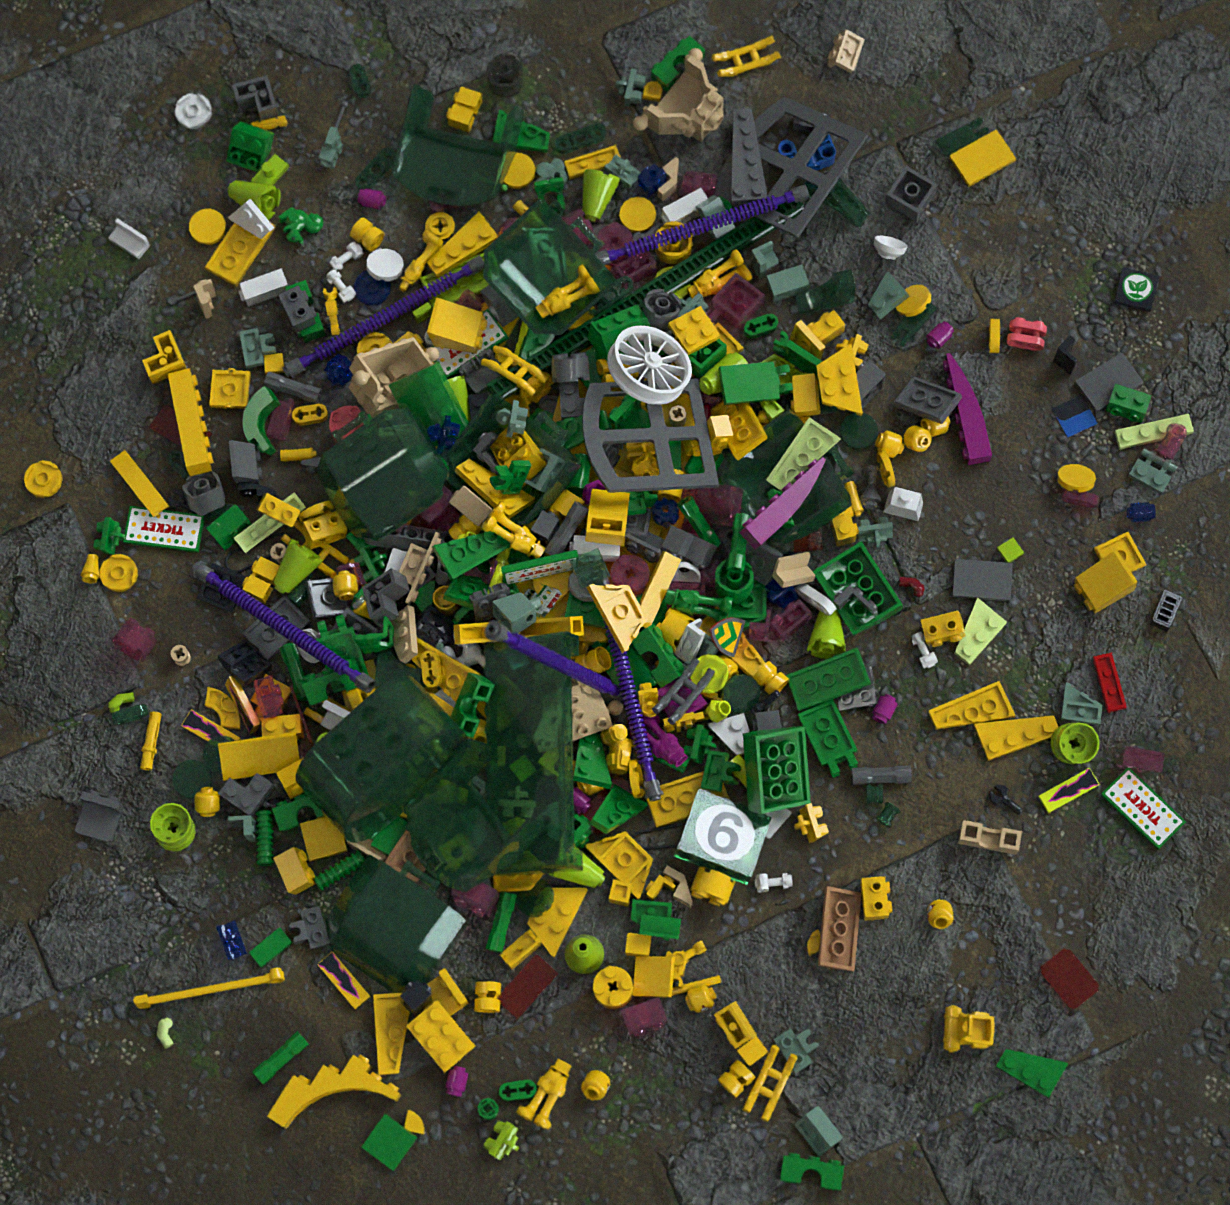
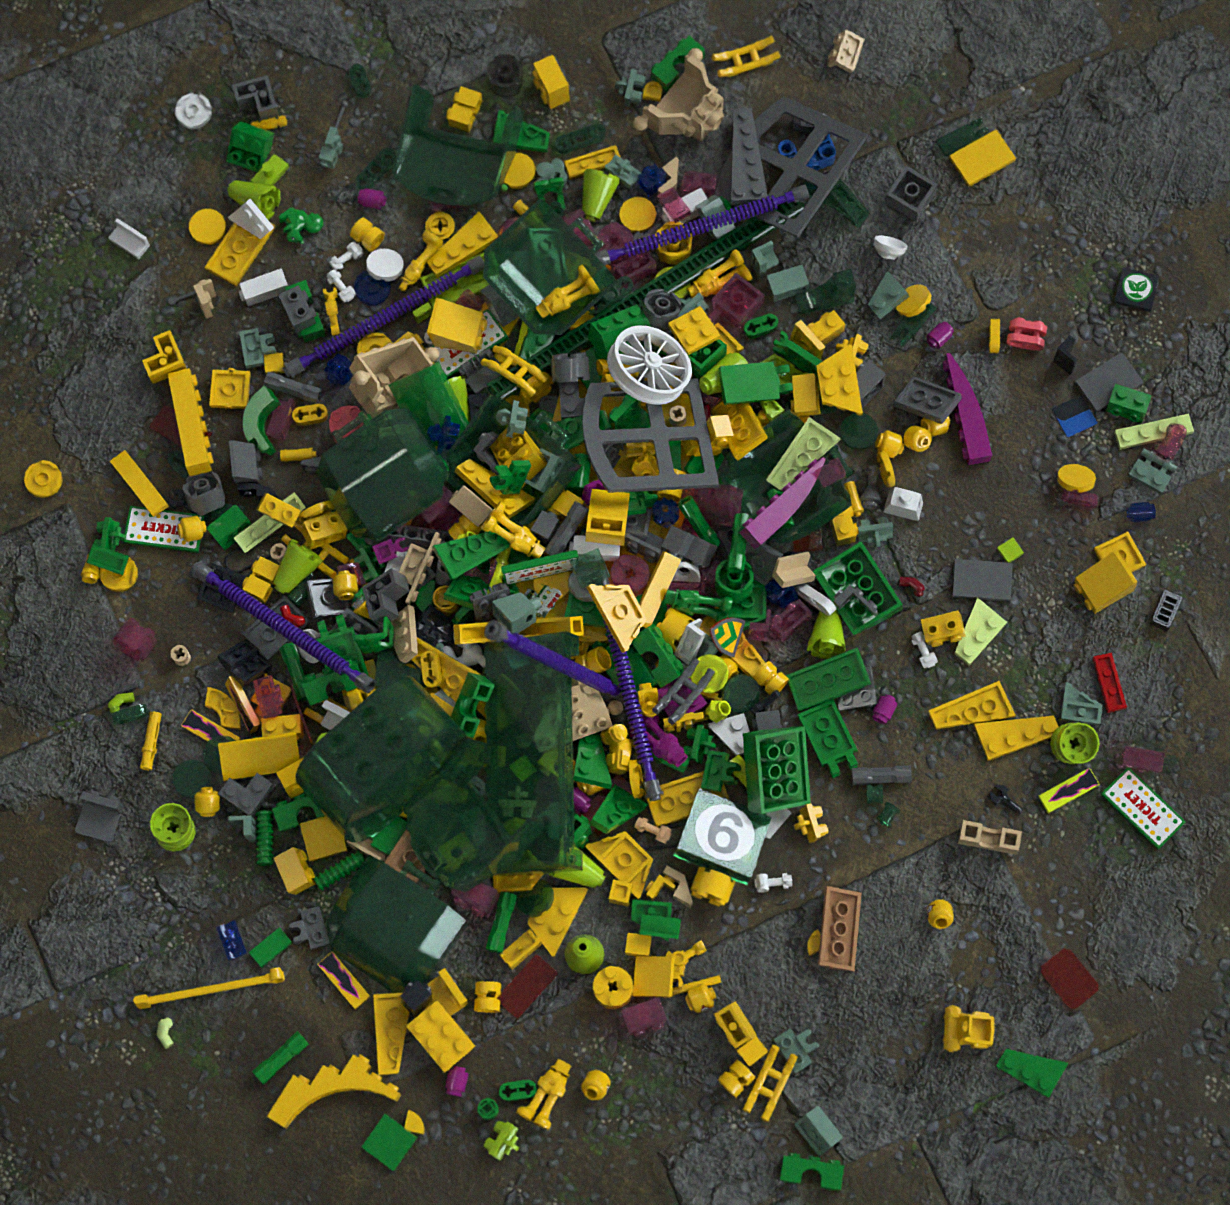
(107, 559): none -> green tile
(191, 528): none -> yellow head
(294, 619): none -> red arm
(387, 550): none -> magenta plate
(551, 82): none -> yellow brick
(662, 833): none -> light nougat bar
(674, 205): none -> clear pink tile
(830, 472): none -> clear pink panel
(874, 898): yellow brick -> none

